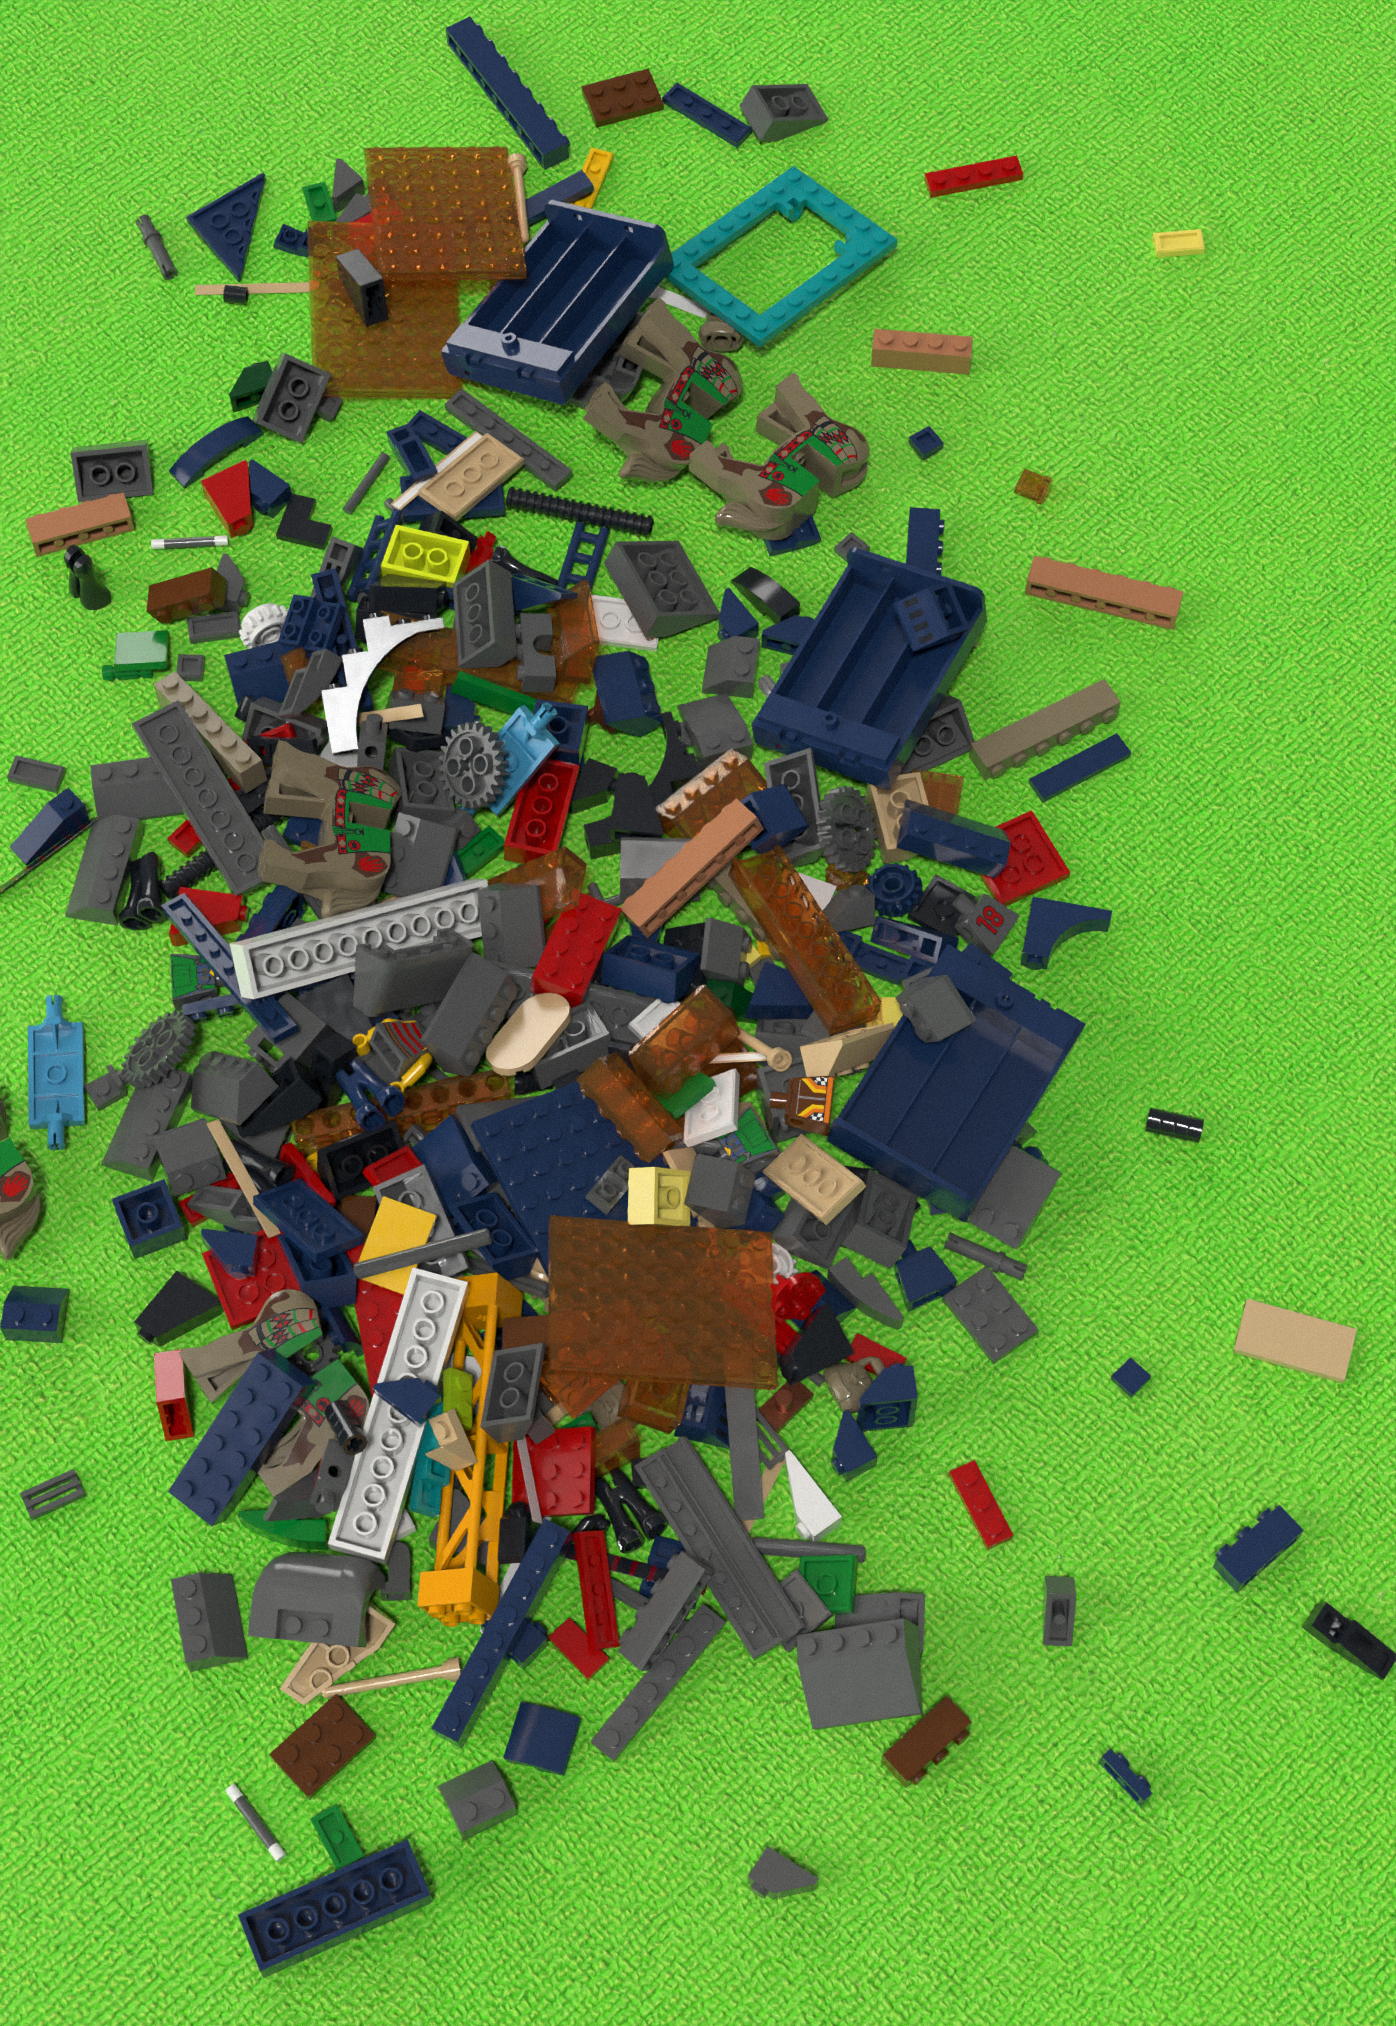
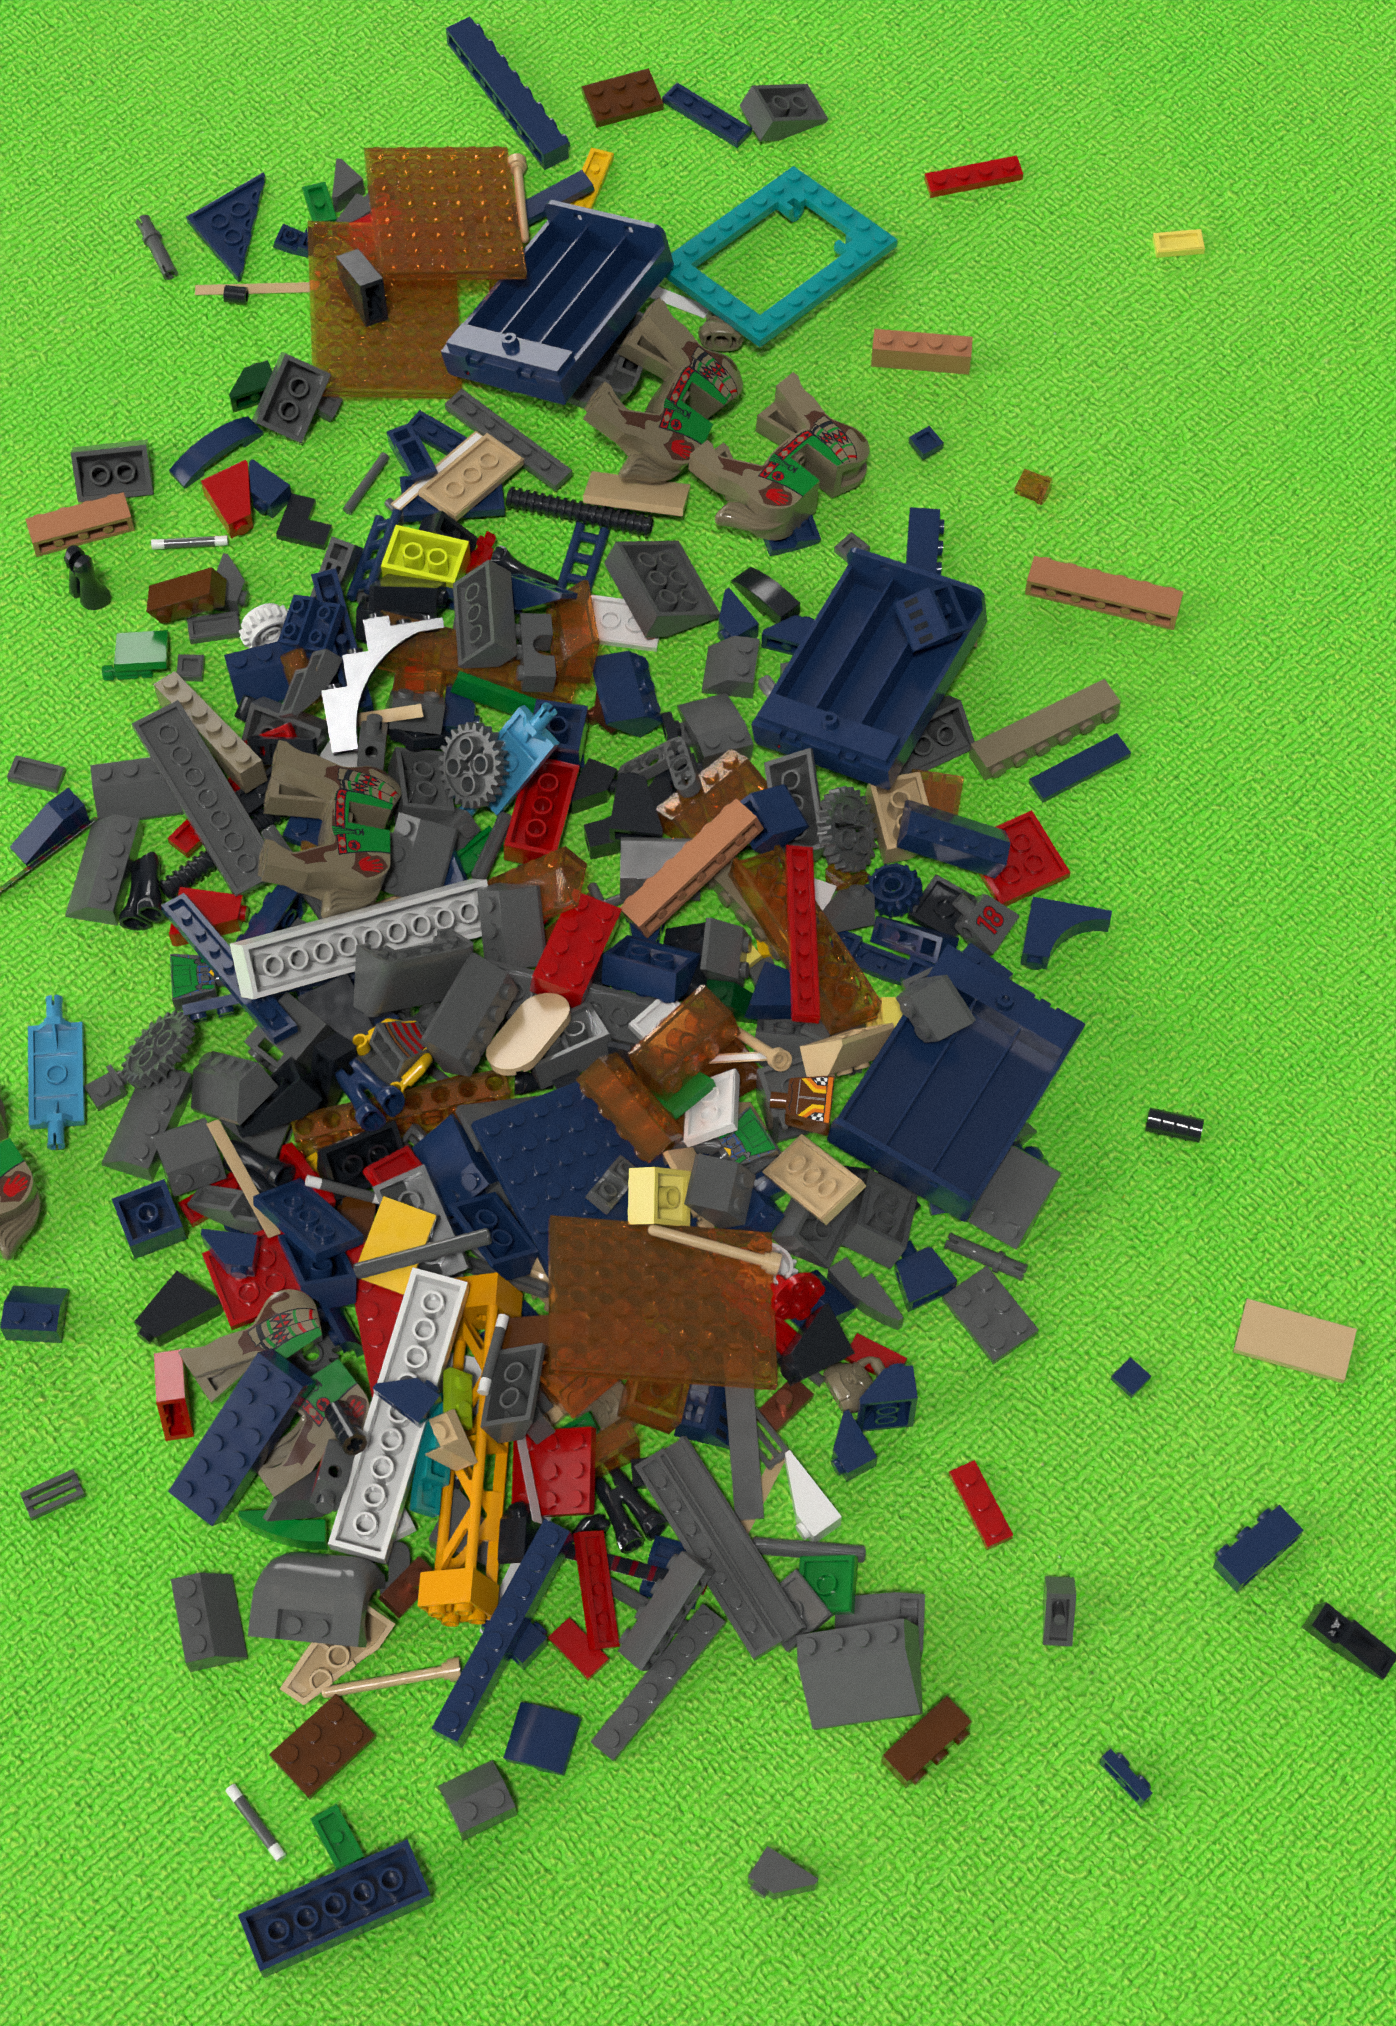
(342, 1189): none -> dark grey bar
(405, 1588): none -> copper tile
(491, 846): none -> dark grey axle
(493, 1354): none -> dark grey bar
(636, 494): none -> tan tile
(668, 760): none -> dark grey beam
(769, 1261): none -> tan piece
(802, 934): none -> red tile

